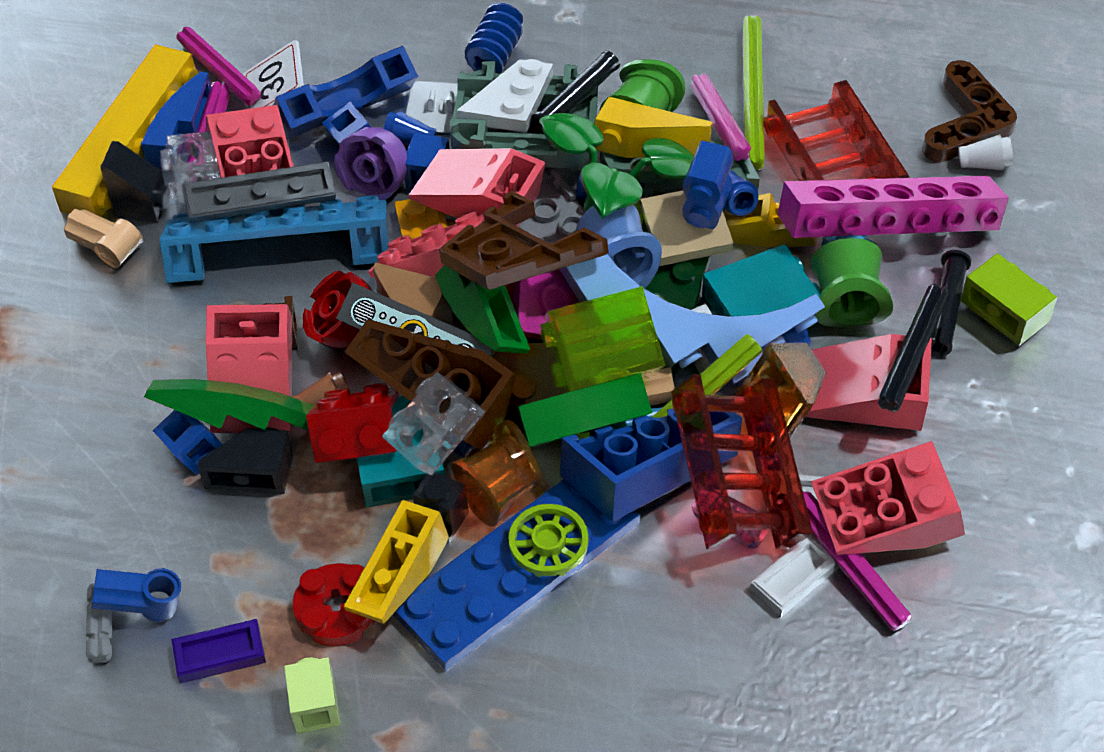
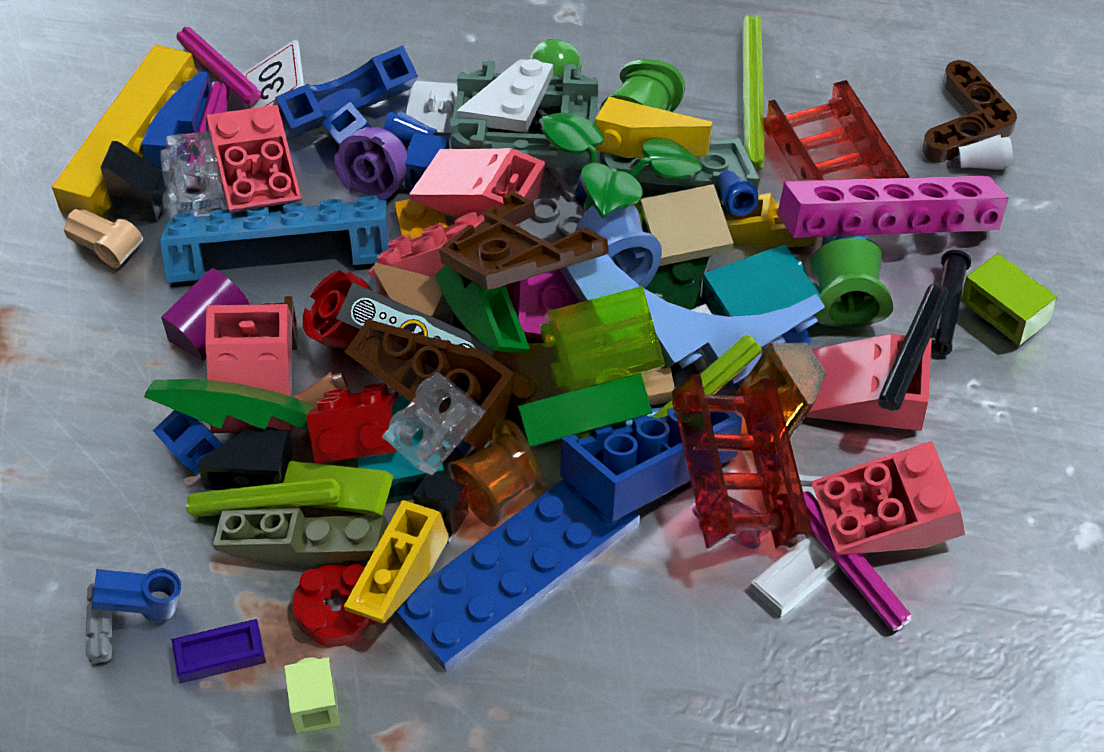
(187, 317): none -> magenta brick
(258, 192): dark grey tile -> none
(264, 497): none -> lime axle
(294, 540): none -> olive slope
(360, 491): none -> lime tile
(495, 37): blue piece -> none
(548, 540): lime wheel -> none
(557, 53): none -> bright green hair
(580, 88): black pin -> none
(707, 185): blue brick -> none
(721, 117): dark pink axle -> none

